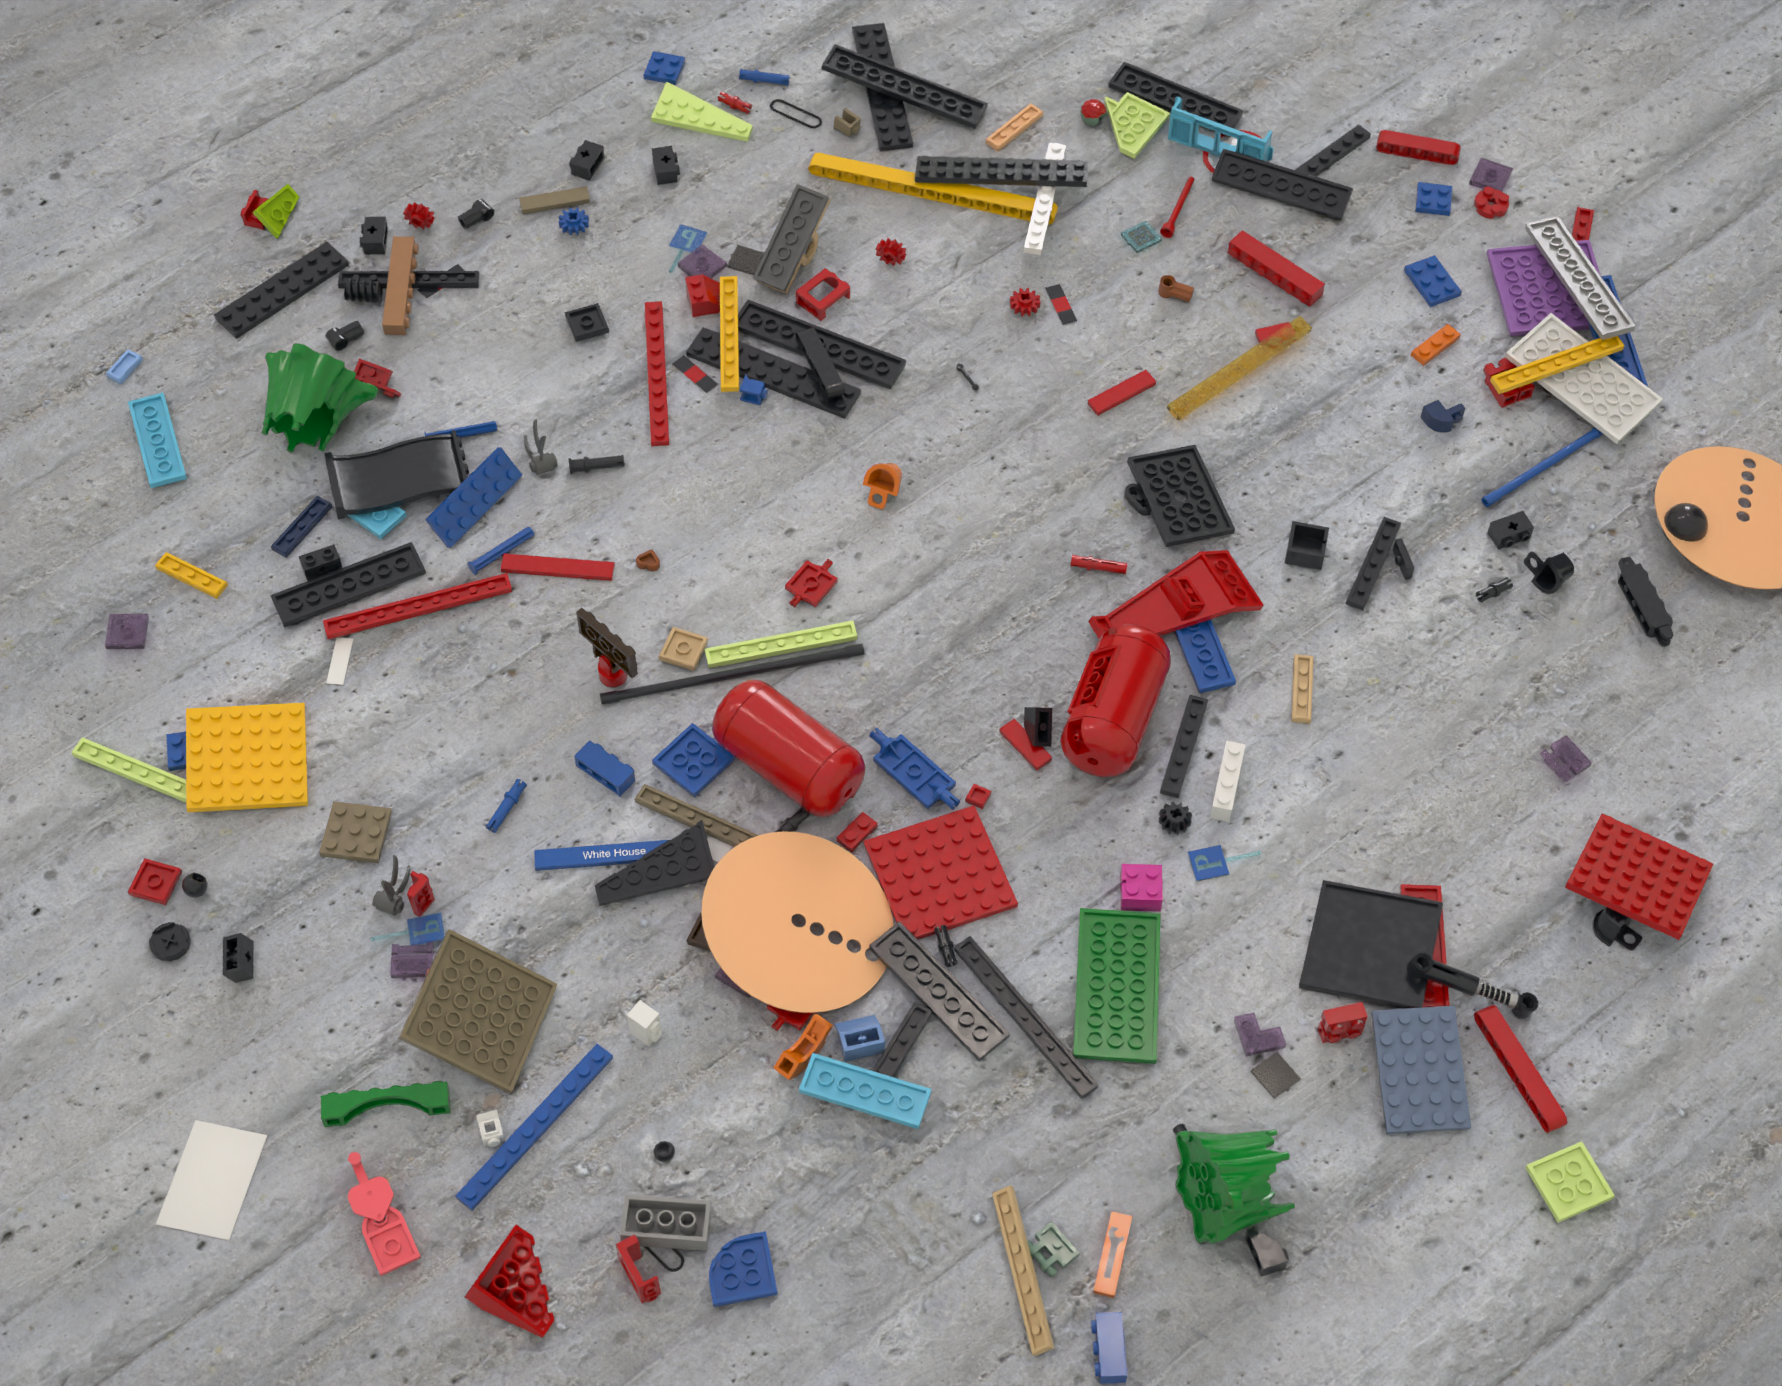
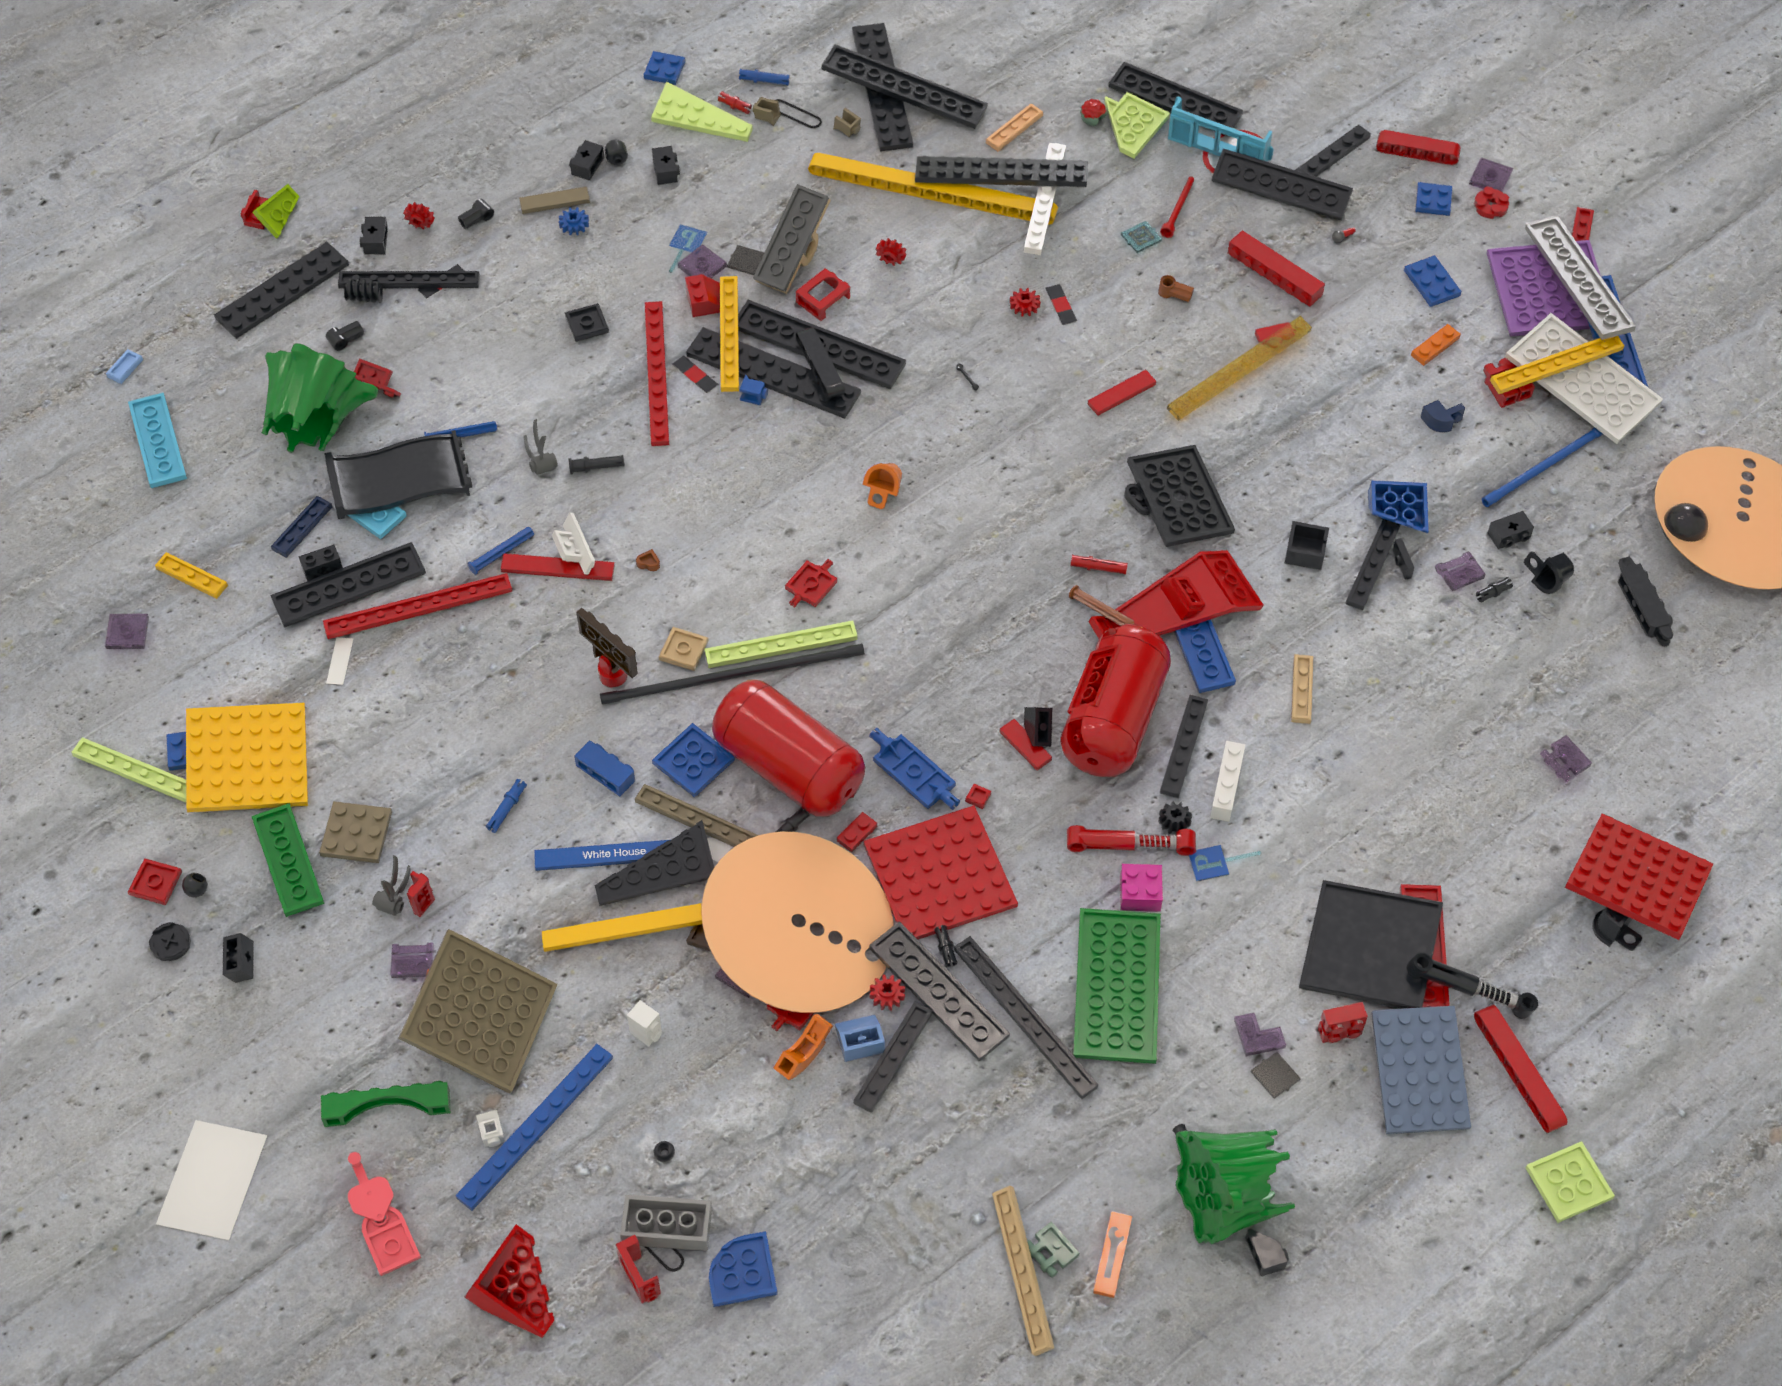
(287, 860): none -> green plate
(399, 285): medium nougat brick -> none
(420, 930): clear light blue piece -> none
(474, 497): blue plate -> none
(573, 545): none -> white bracket
(616, 152): none -> black head
(622, 927): none -> yellow tile
(767, 110): none -> dark tan window
(865, 1091): medium azure plate -> none
(887, 999): none -> red gear
(1081, 839): none -> red piece
(1098, 606): none -> dark orange axle
(1109, 1347): brick -> none
(1338, 236): none -> flat silver piece
(1400, 503): none -> blue wedge
(1462, 575): none -> clear purple plate

